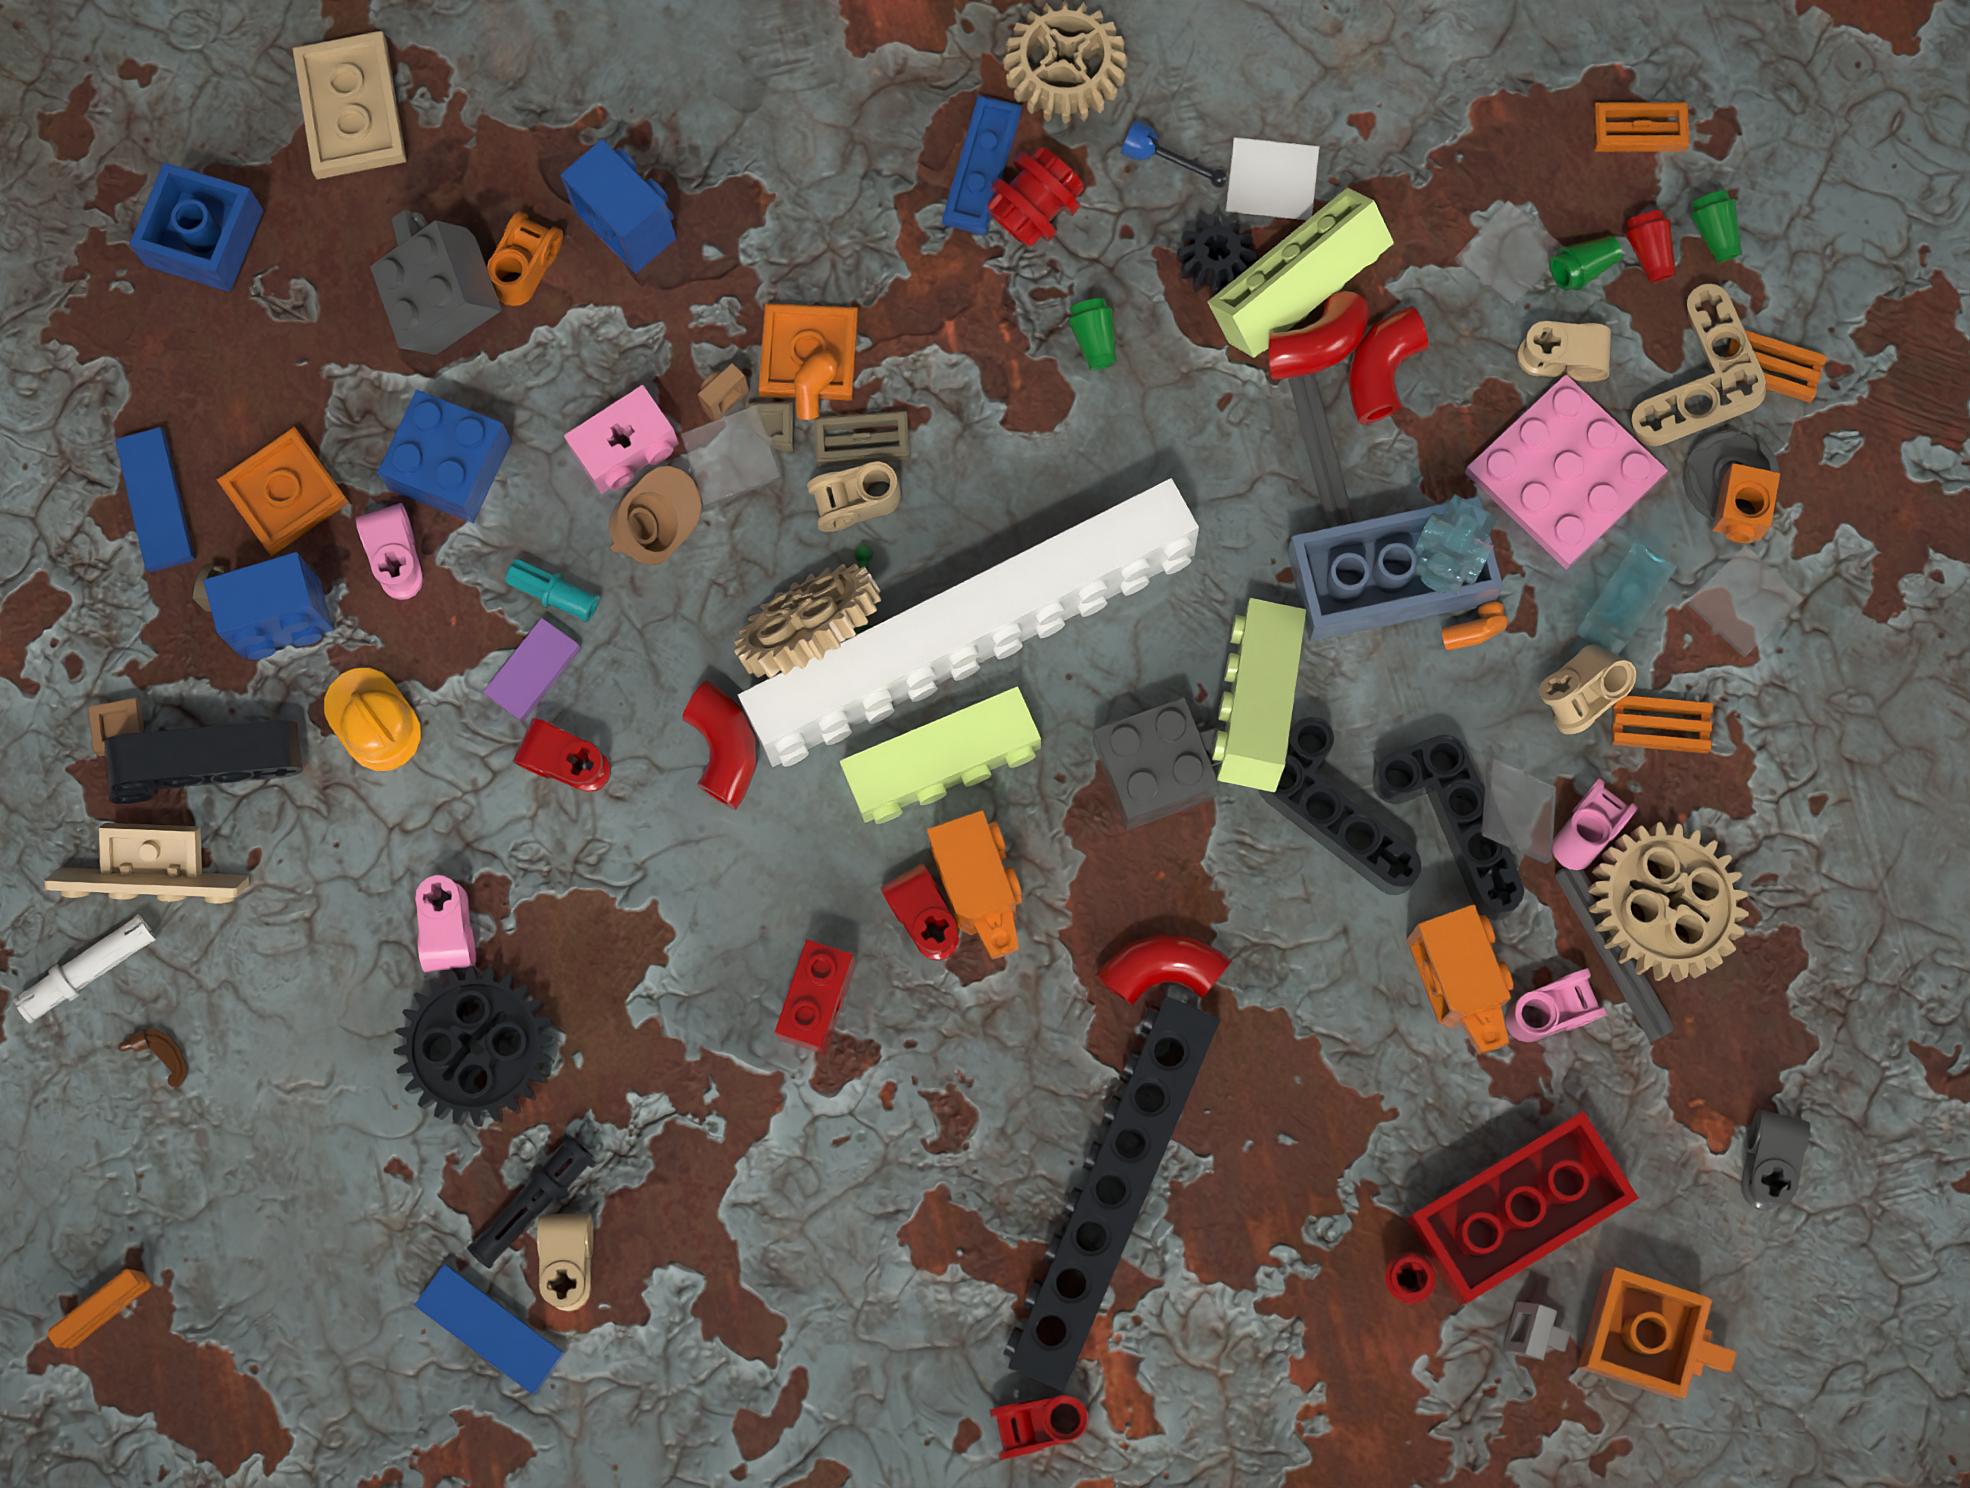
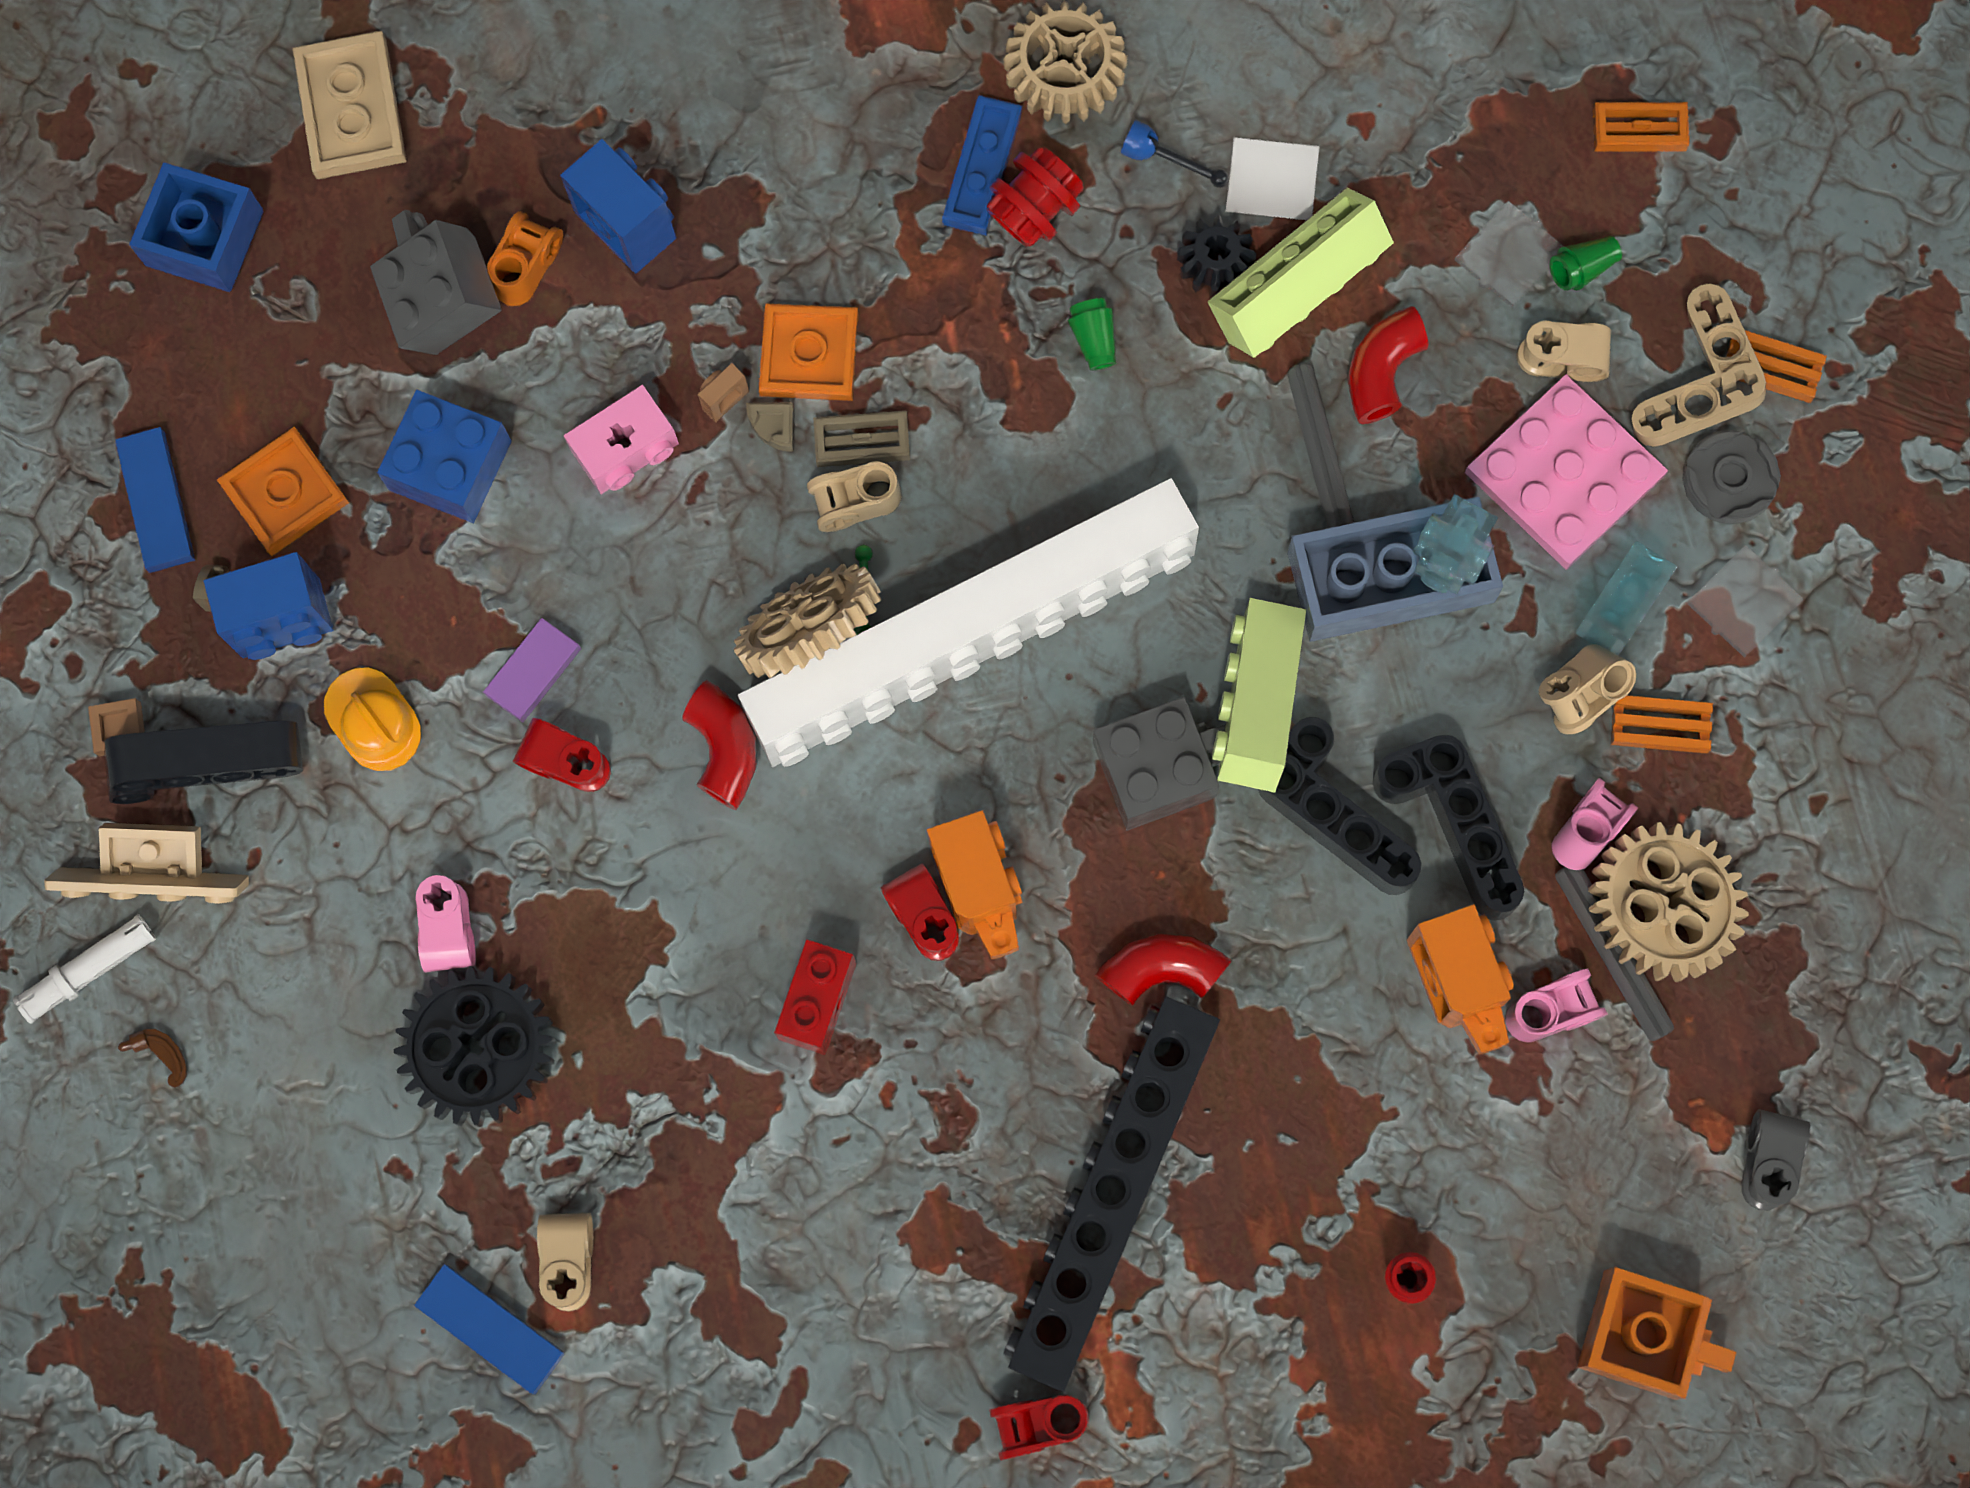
(99, 1308): orange tile -> none
(390, 545): bright pink piece -> none
(488, 1245): black pin -> none
(552, 589): teal axle -> none
(655, 516): medium nougat piece -> none
(731, 456): clear piece -> none
(811, 381): orange arm -> none
(942, 755): yellowish green brick -> none
(1321, 343): red cylinder -> none
(1477, 631): orange arm -> none
(1519, 811): clear piece -> none
(1521, 1209): red brick -> none
(1533, 1331): light grey tile -> none
(1652, 244): red cone -> none
(1718, 225): green cone -> none
(1759, 489): orange brick -> none

